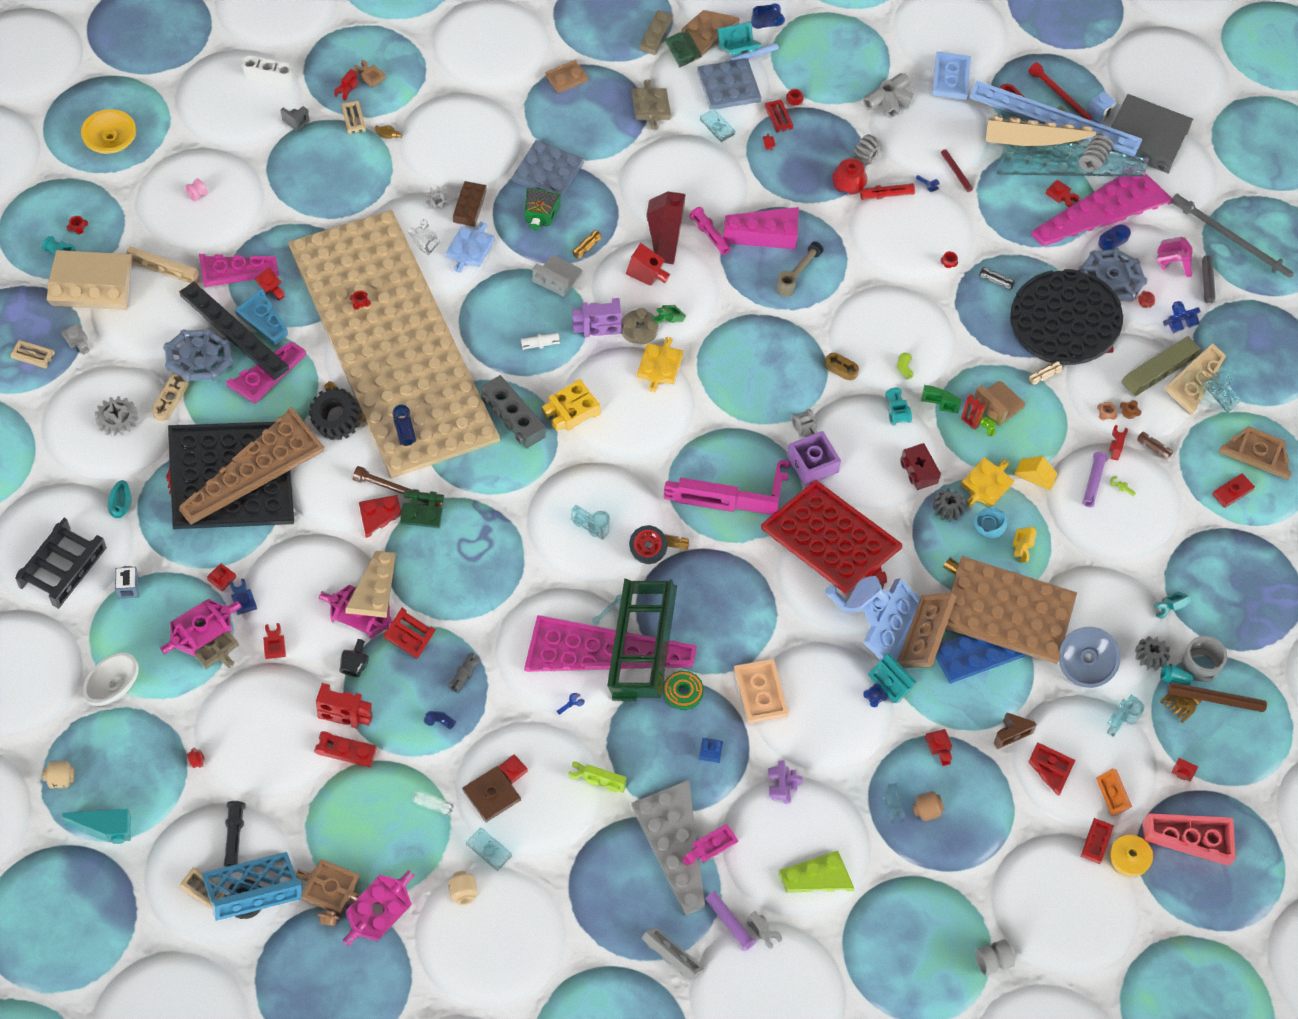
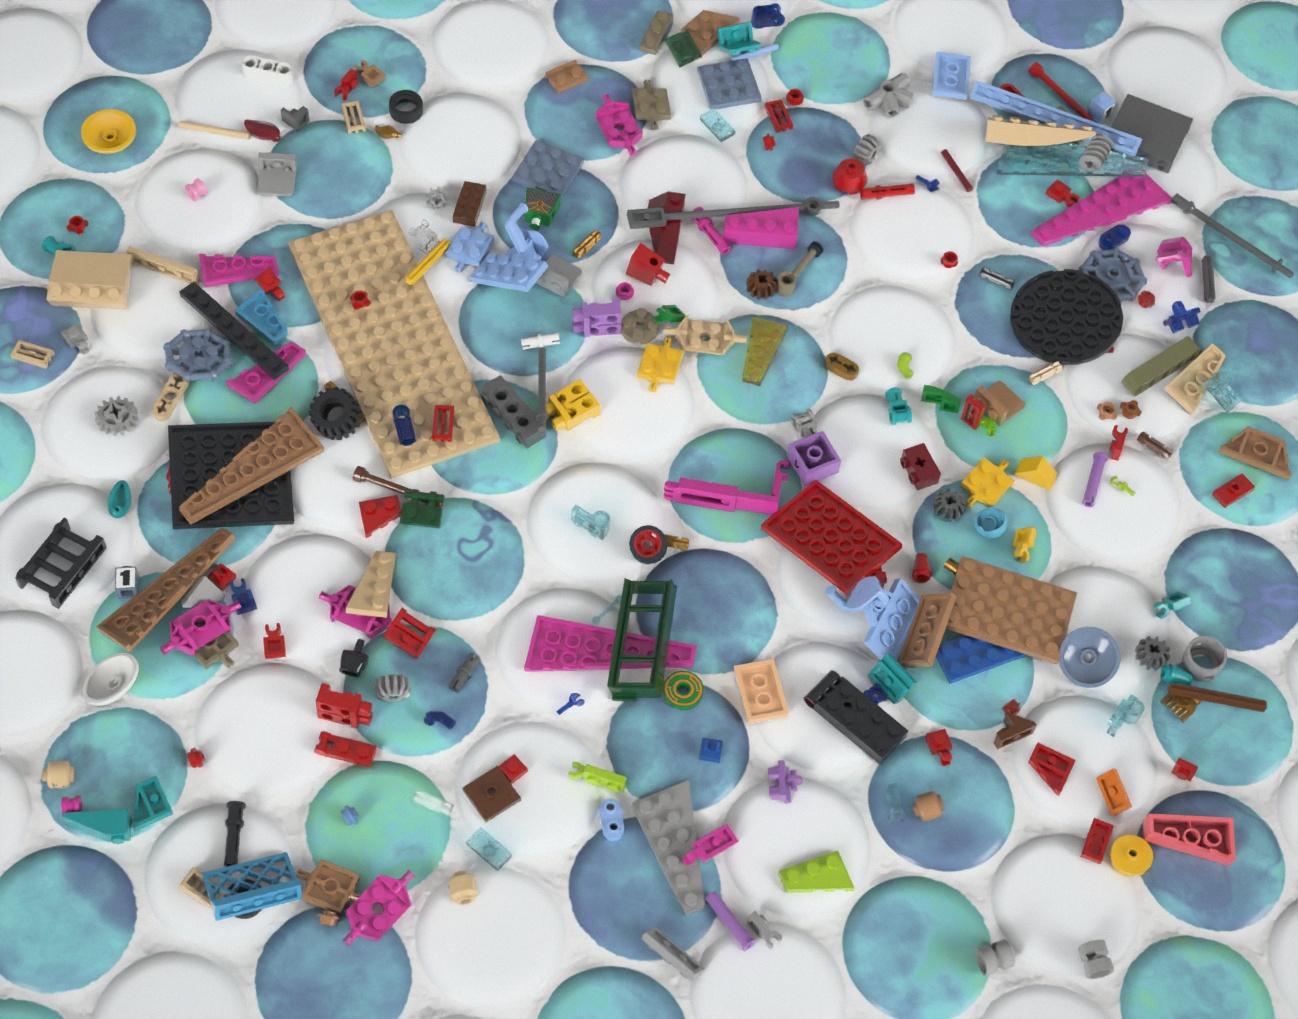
(71, 804): none -> dark pink wheel
(143, 611): none -> medium nougat wing
(150, 804): none -> teal wing
(201, 591): none -> light grey slope
(215, 130): none -> tan bar
(262, 130): none -> dark red arm
(277, 174): none -> light grey bracket
(350, 815): none -> medium blue plate
(392, 688): none -> light grey gear
(402, 116): none -> black tyre
(427, 261): none -> yellow axle
(443, 436): none -> red tile
(518, 266): none -> light blue plate
(542, 414): none -> dark grey bar
(611, 818): none -> light blue plate
(614, 115): none -> dark pink plate
(624, 287): none -> dark pink plate
(657, 218): none -> dark grey bar
(720, 335): none -> tan plate
(762, 284): none -> reddish brown gear
(762, 347): none -> clear yellow wing
(862, 723): none -> black hinge
(921, 569): none -> red cone
(1012, 707): none -> clear red plate
(1096, 959): none -> light grey wheel

